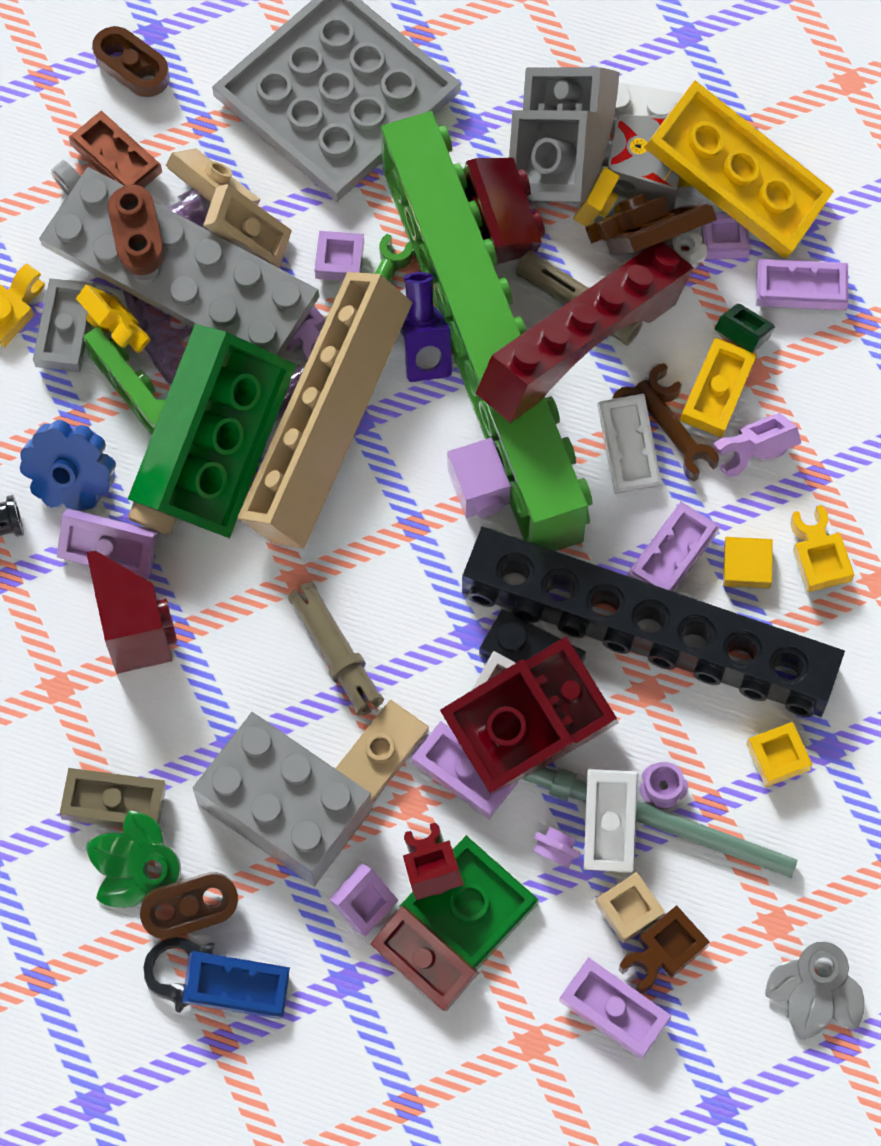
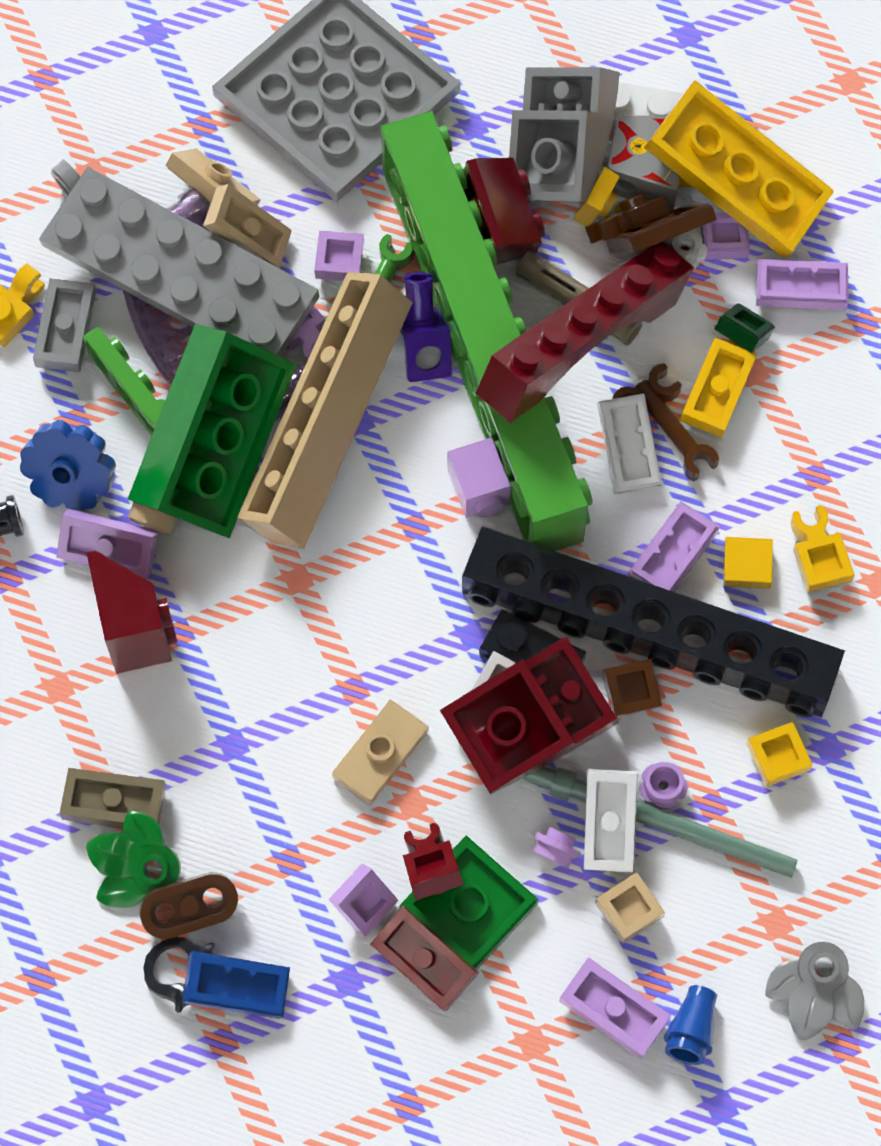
(111, 315): yellow plate -> none
(114, 152): copper plate -> none
(133, 64): reddish brown plate -> none
(136, 226): copper plate -> none
(283, 798): light grey brick -> none
(344, 664): dark tan pin -> none
(448, 765): lavender plate -> none
(631, 687): none -> reddish brown plate
(668, 945): reddish brown plate -> none
(692, 1029): none -> blue cone
(762, 439): lavender plate -> none

